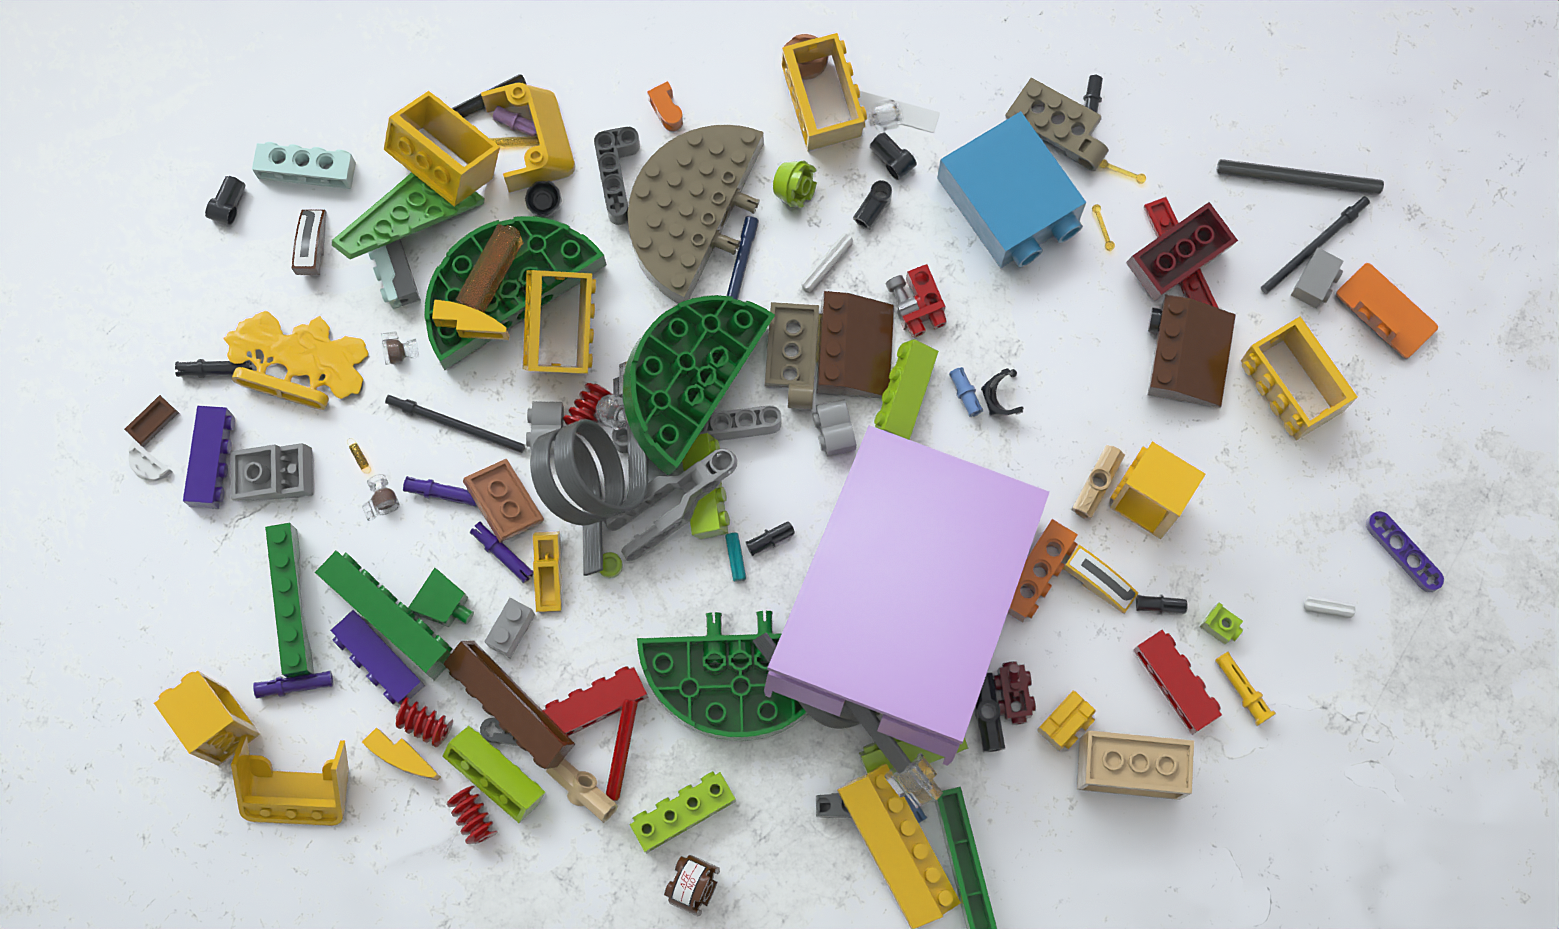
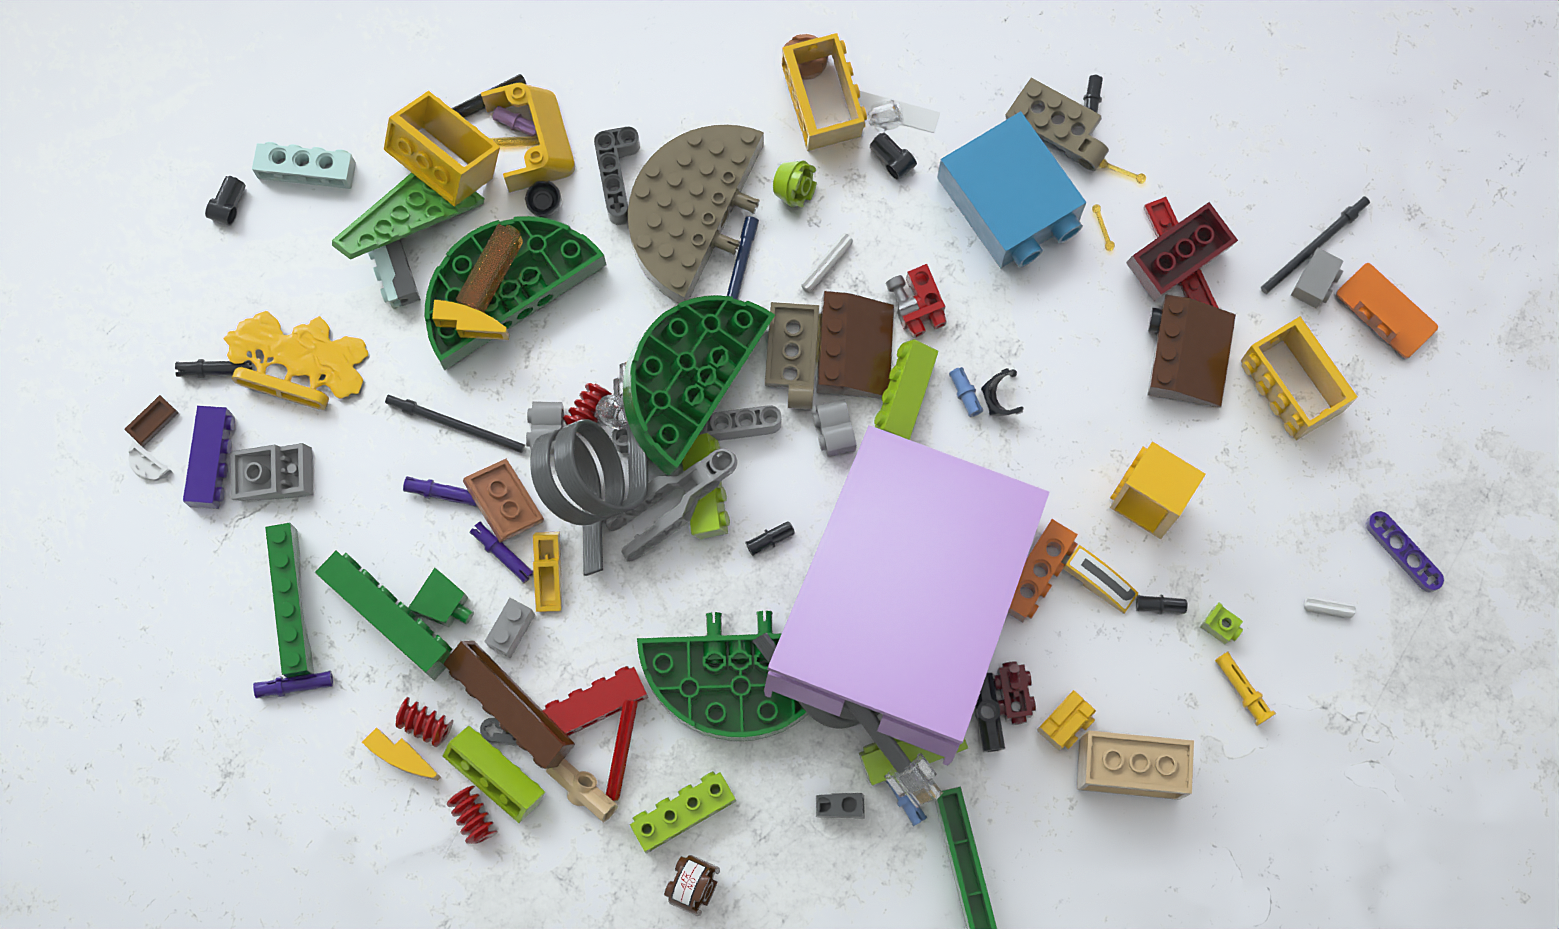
(205, 717): yellow hose -> none
(289, 796): yellow windscreen -> none
(309, 242): slope -> none
(358, 455): clear yellow piece -> none
(376, 657): dark purple brick -> none
(382, 501): clear piece -> none
(396, 351): clear piece -> none
(532, 322): yellow hose -> none
(611, 565): lime tile -> none
(666, 110): orange leg -> none
(735, 557): teal axle -> none
(872, 205): black piece -> none
(899, 848): yellow slope -> none
(1091, 494): tan piece -> none
(1177, 681): red brick -> none
(1300, 176): dark grey axle -> none

